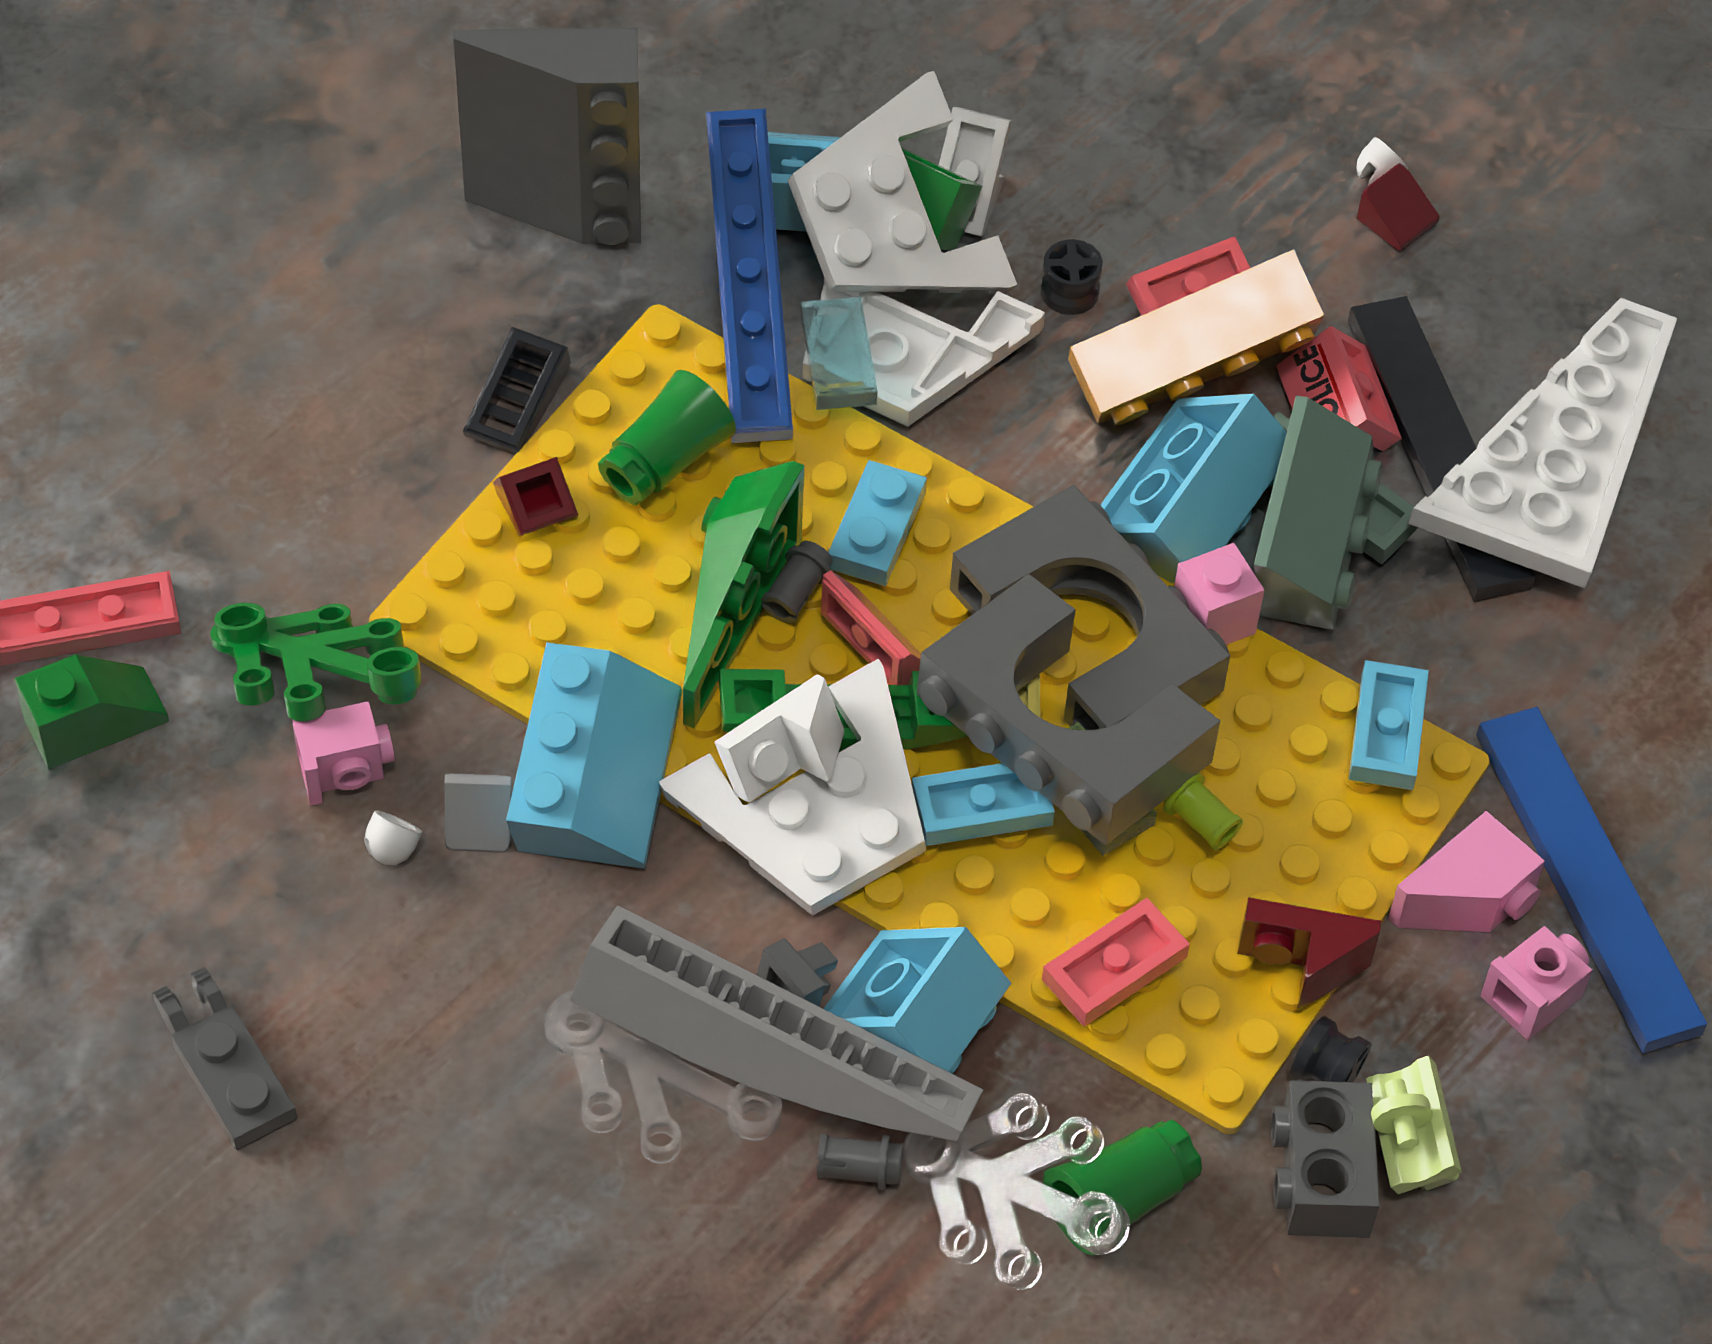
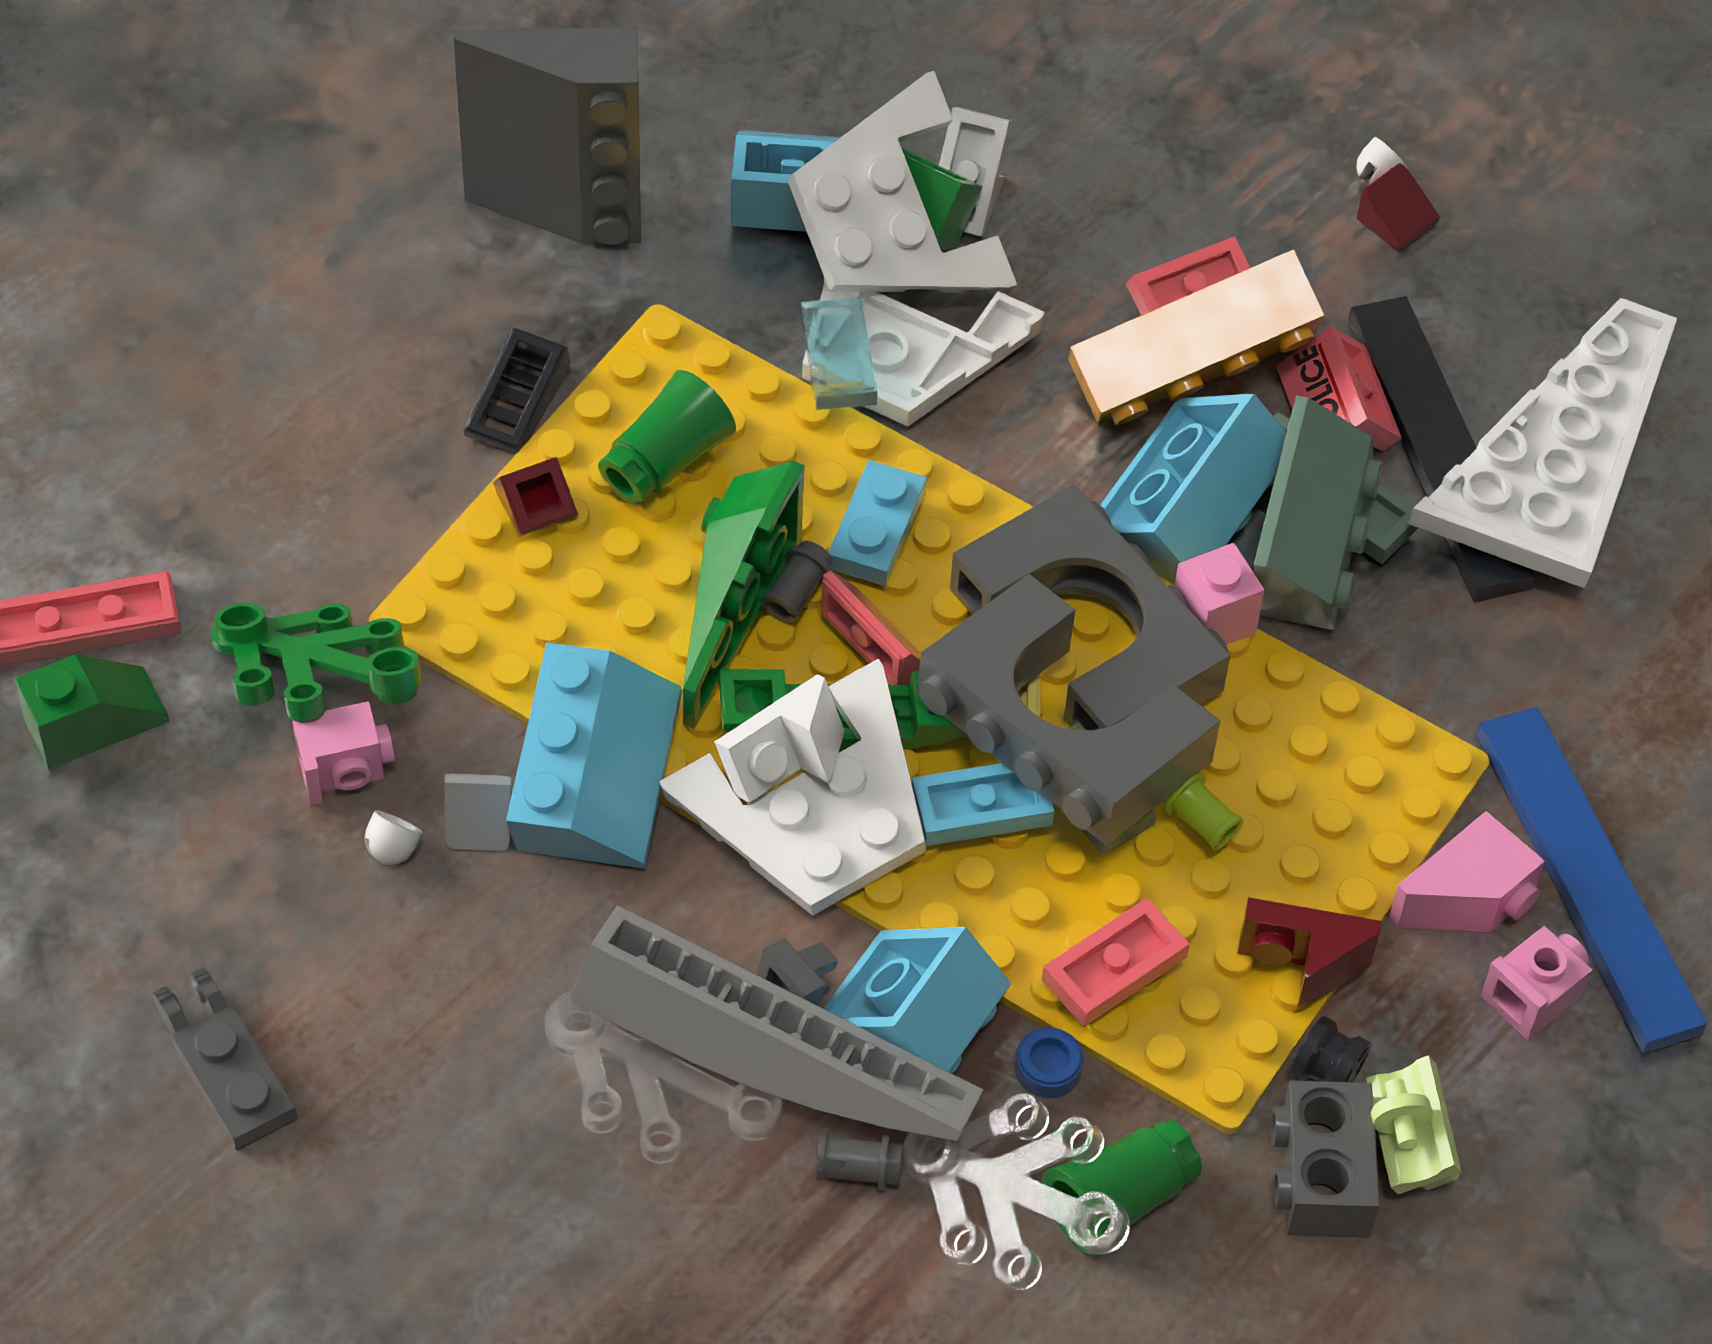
(749, 275): blue tile -> none
(1049, 1062): none -> blue tile
(1082, 266): black wheel -> none
(1388, 725): medium azure plate -> none

